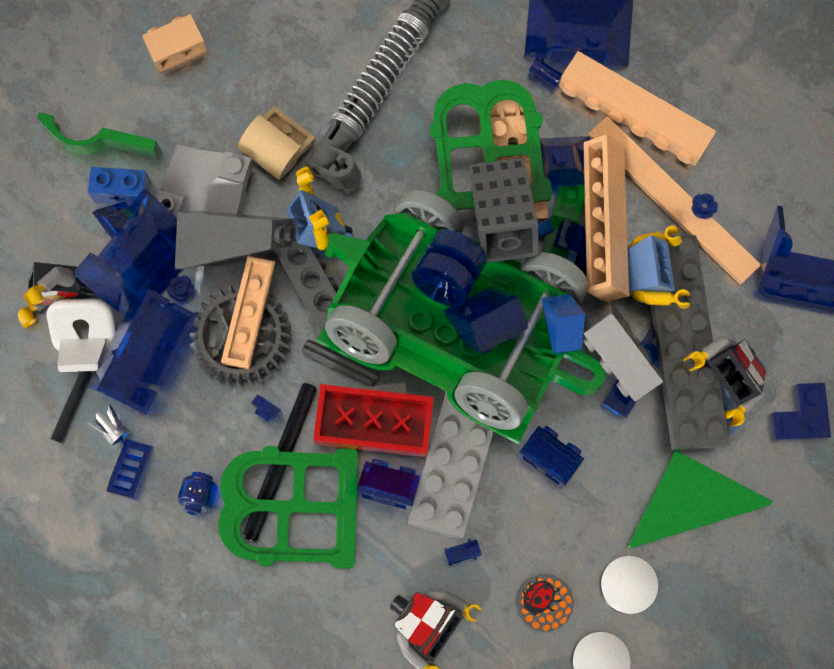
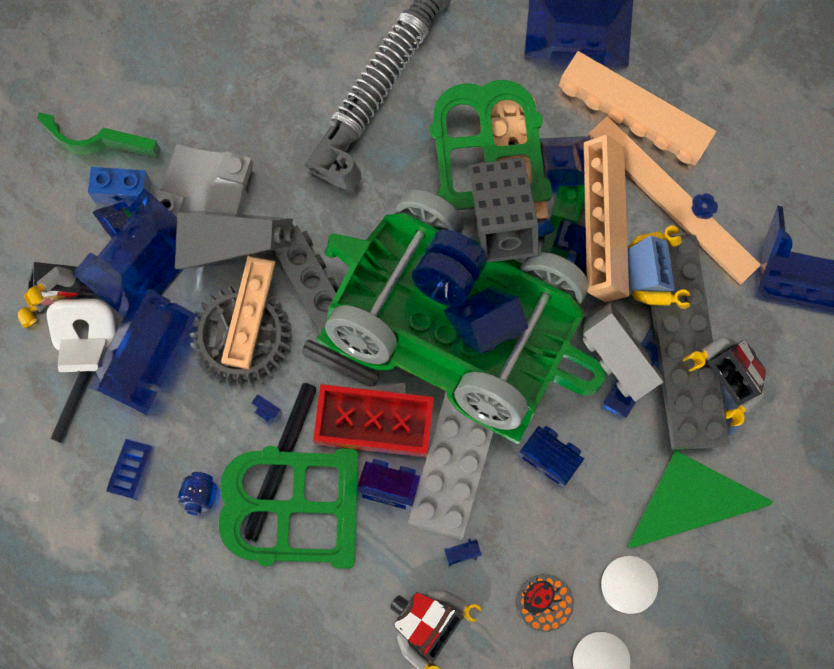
(112, 431): flat silver piece -> none
(174, 42): light nougat brick -> none
(180, 295): clear blue plate -> none
(275, 142): tan brick -> none
(312, 216): torso -> none
(545, 72): clear blue pin -> none
(564, 323): blue slope -> none
(809, 420): clear blue plate -> none

